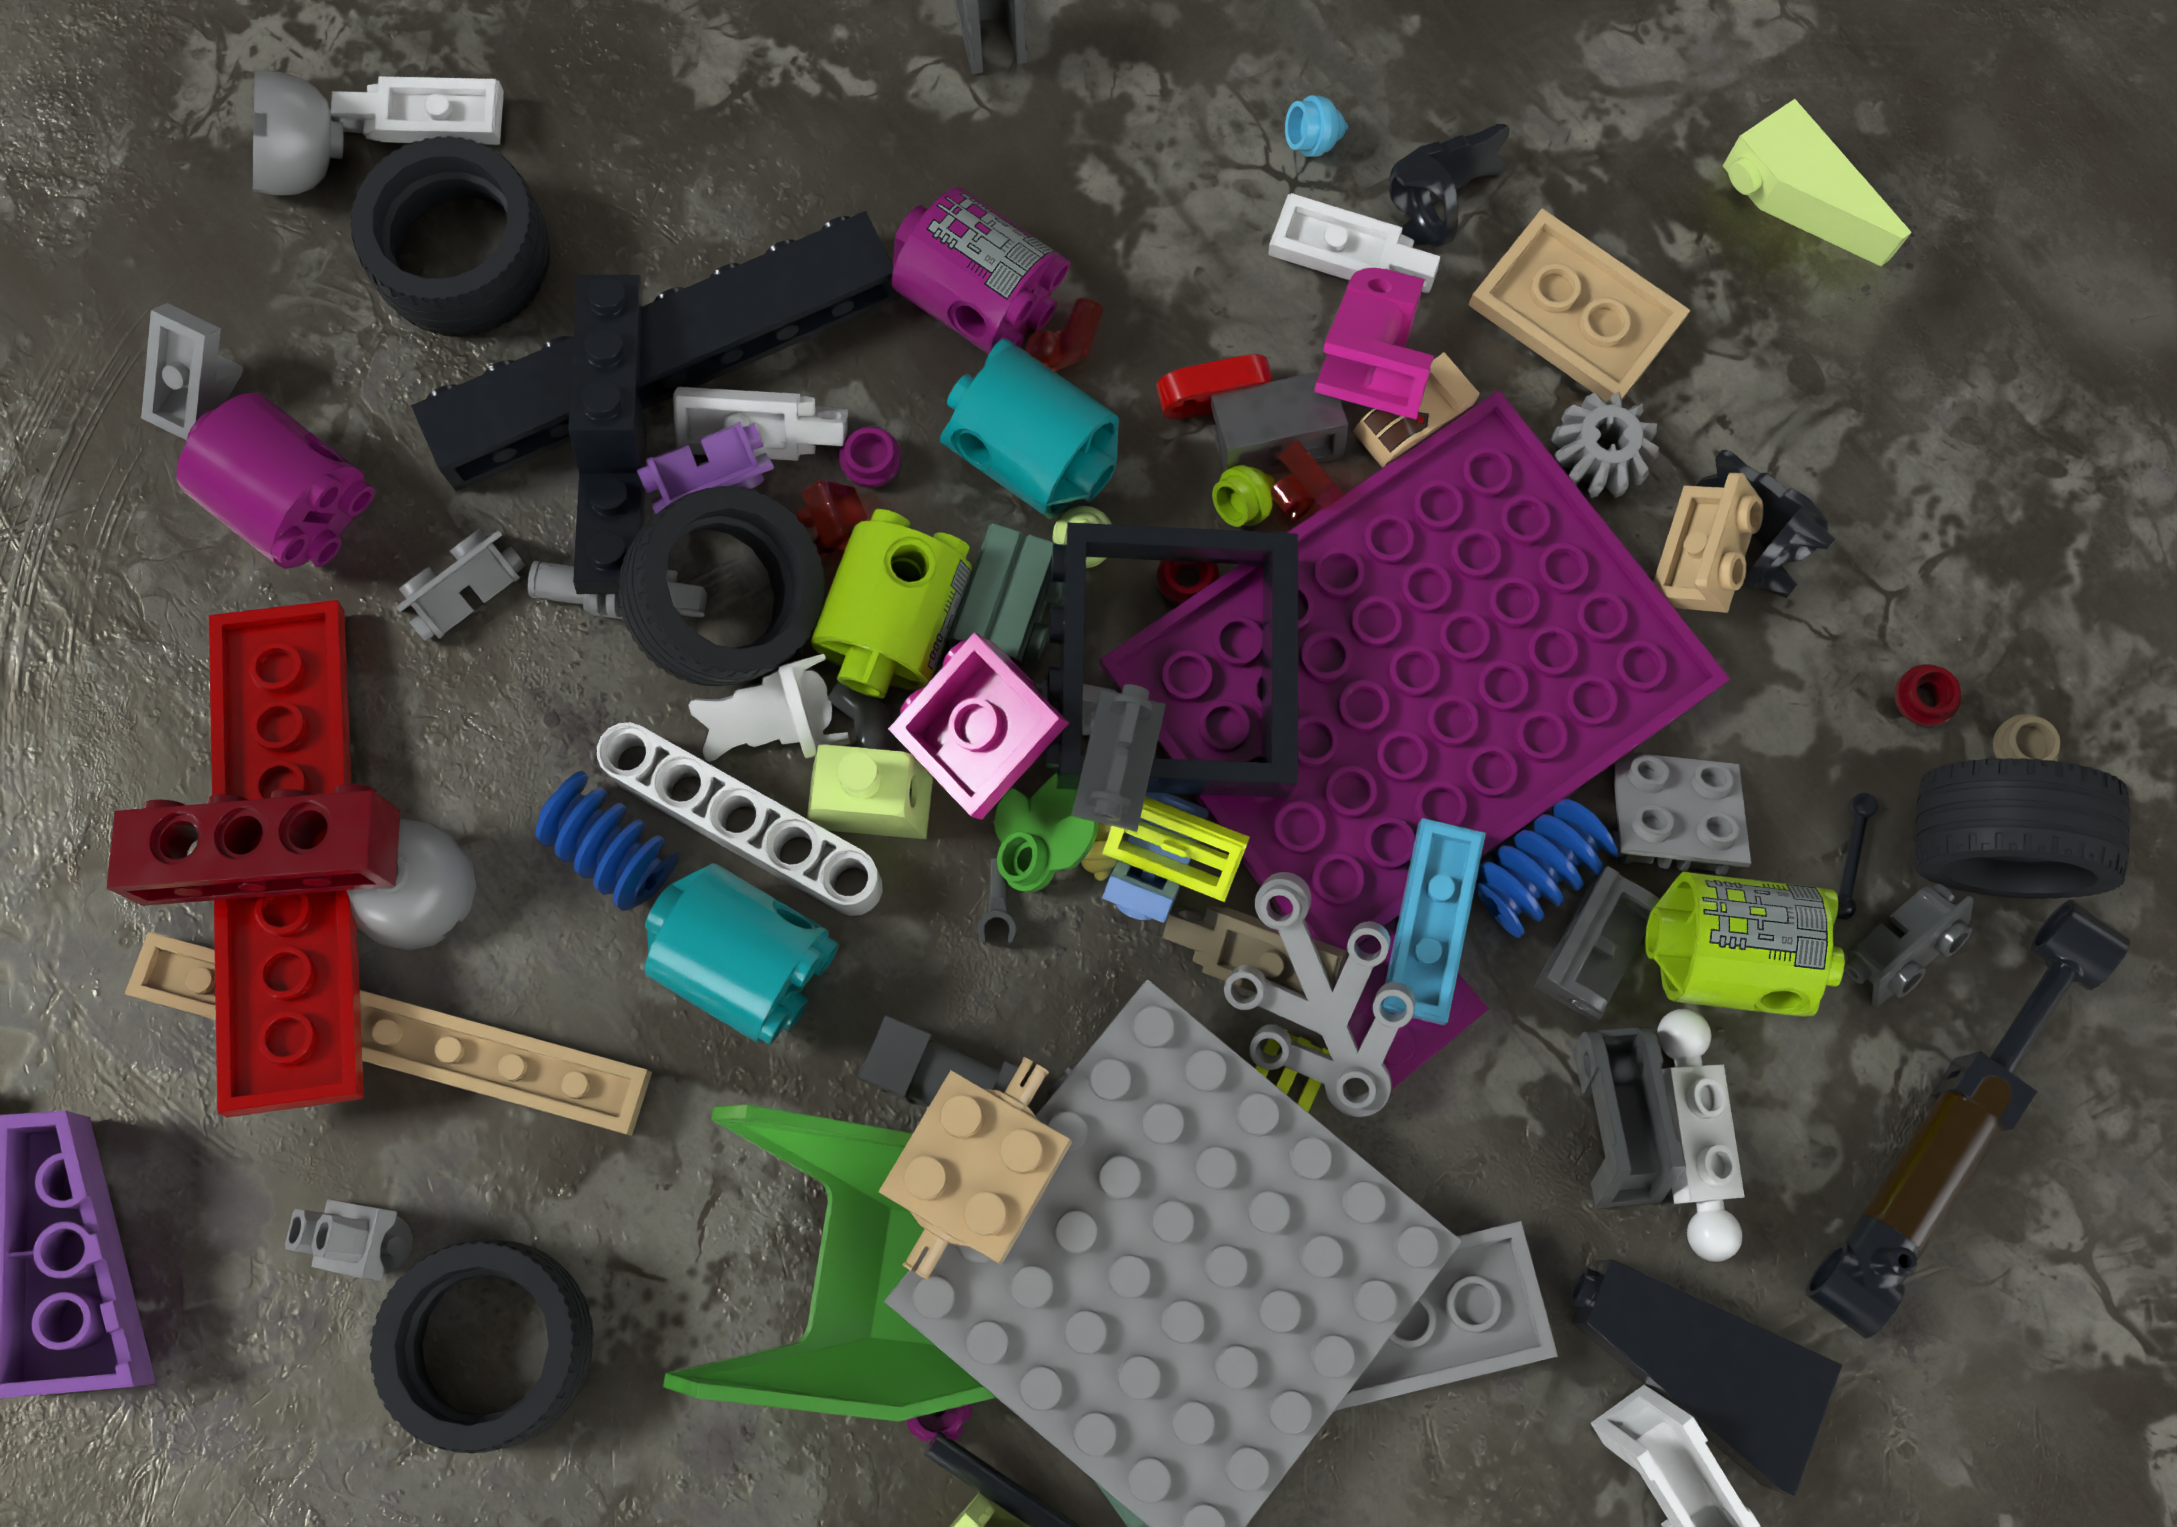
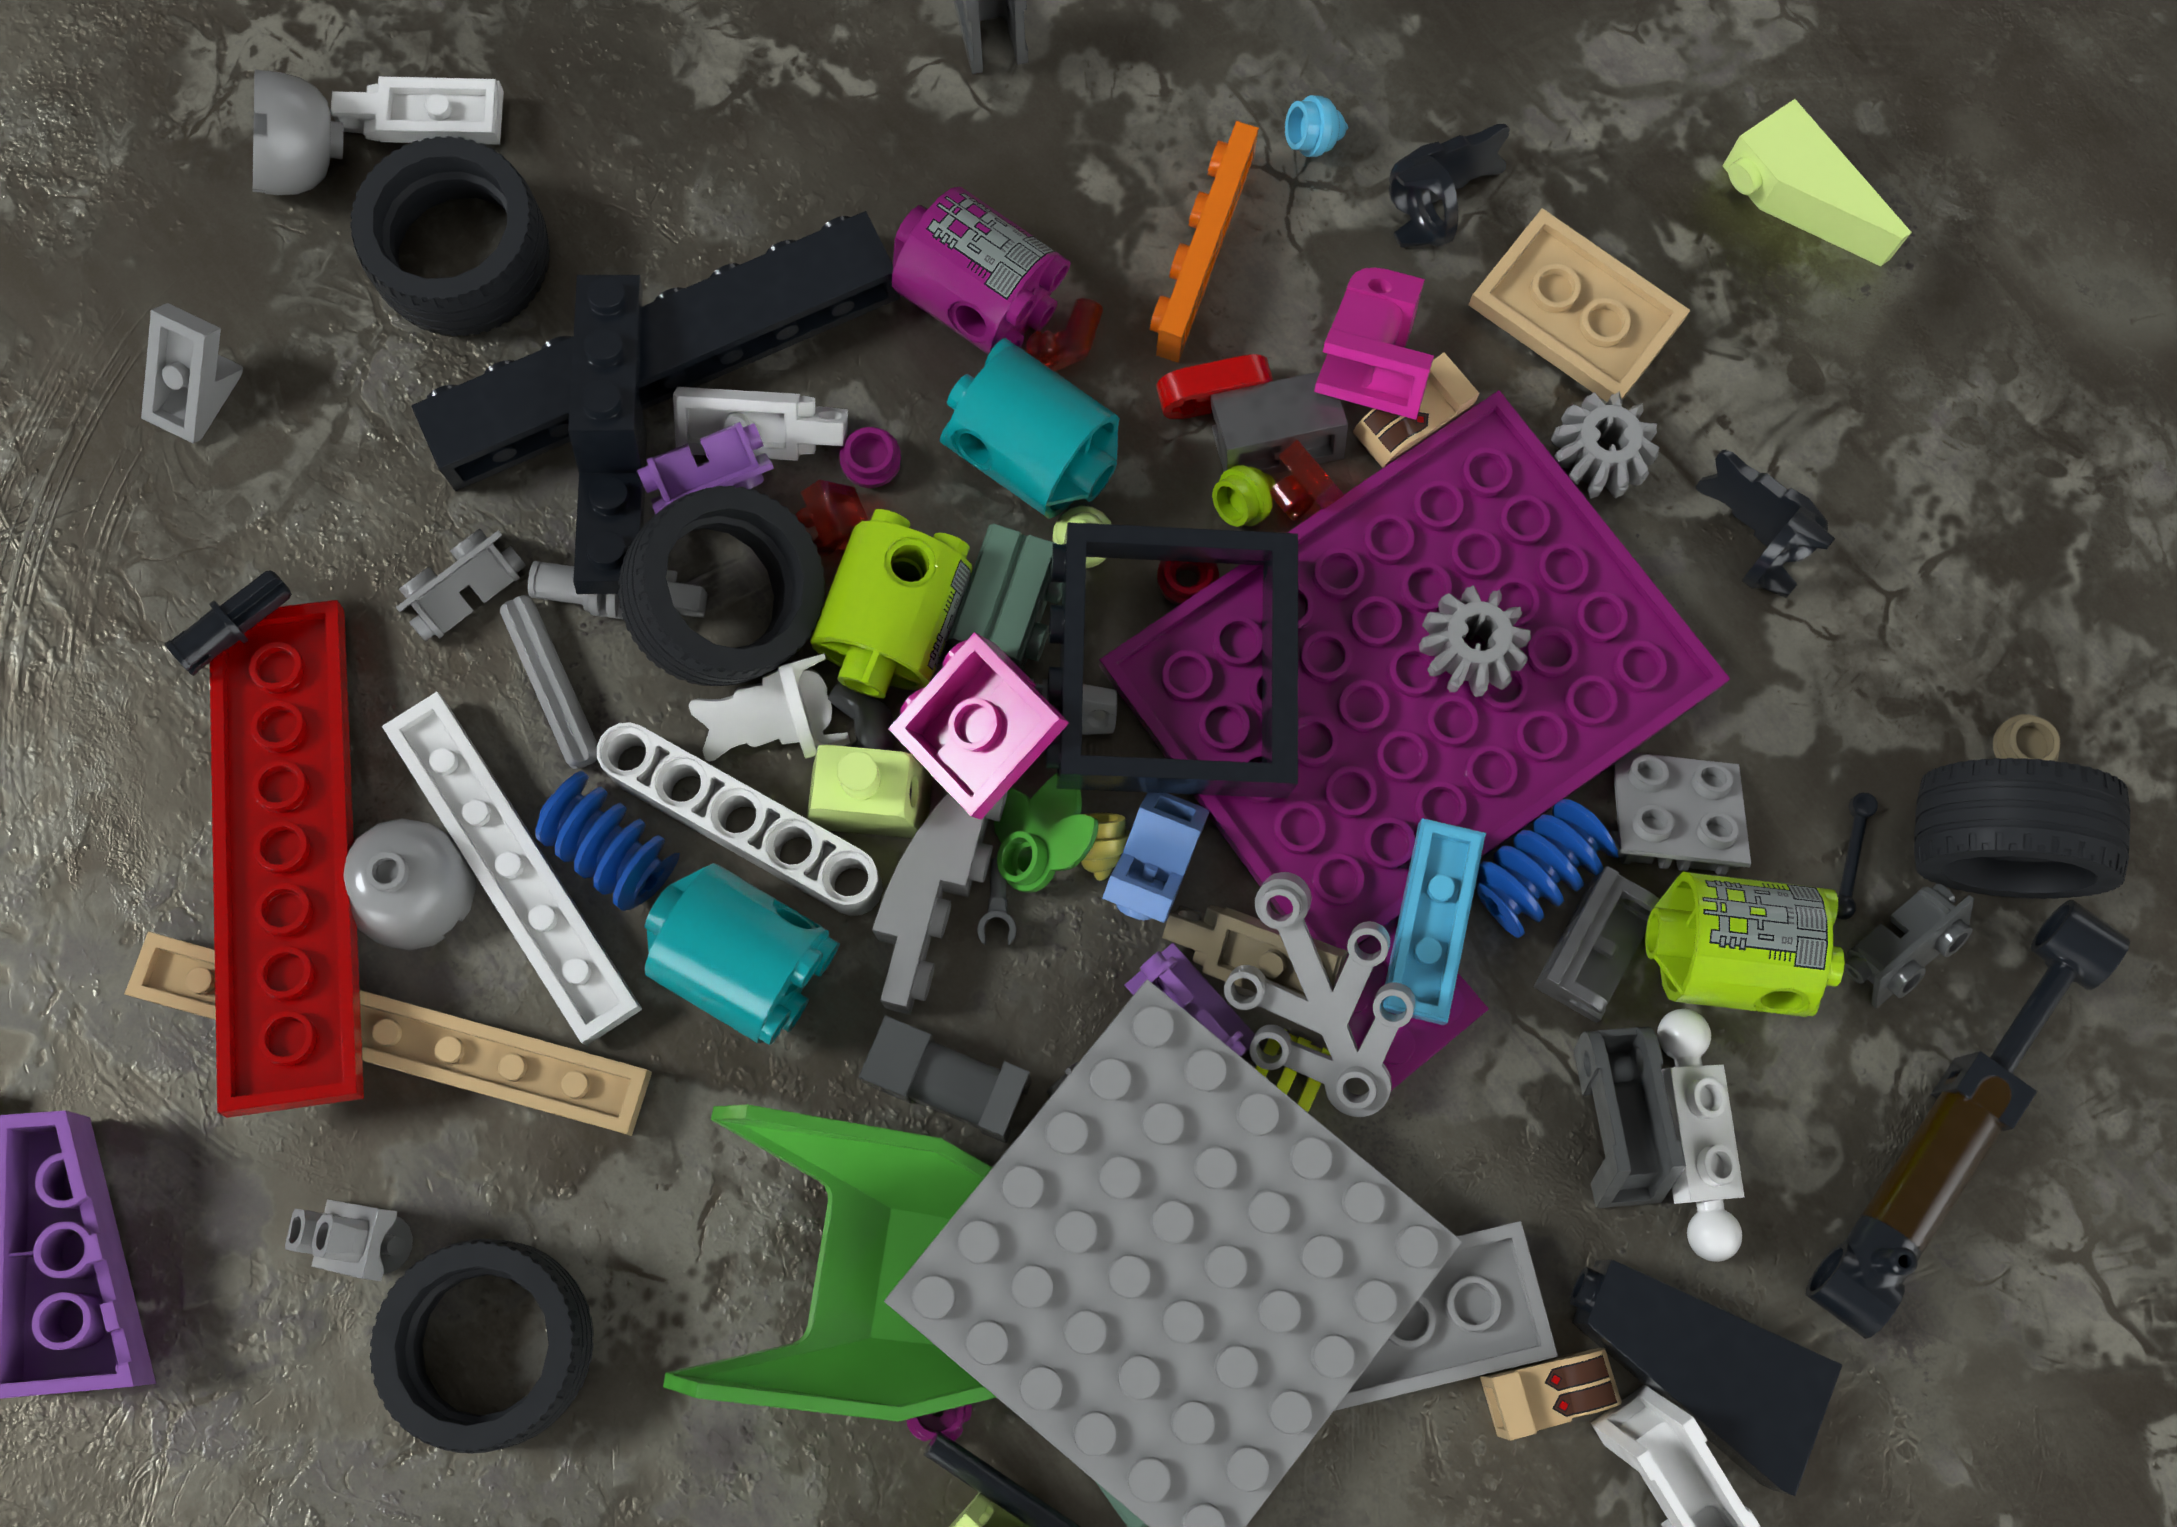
(153, 842): dark red brick -> none
(228, 622): none -> black axle
(271, 481): magenta cylinder -> none
(512, 869): none -> white plate
(550, 682): none -> light grey axle
(939, 859): none -> light grey slope
(975, 1167): tan plate -> none
(1119, 758): dark grey hinge -> none
(1173, 870): neon yellow tile -> none
(1192, 992): none -> medium lavender hinge
(1211, 219): none -> orange plate
(1346, 242): white hinge -> none
(1479, 618): none -> light grey gear
(1549, 1392): none -> tan leg
(1709, 545): tan bracket -> none
(1939, 683): dark red plate -> none

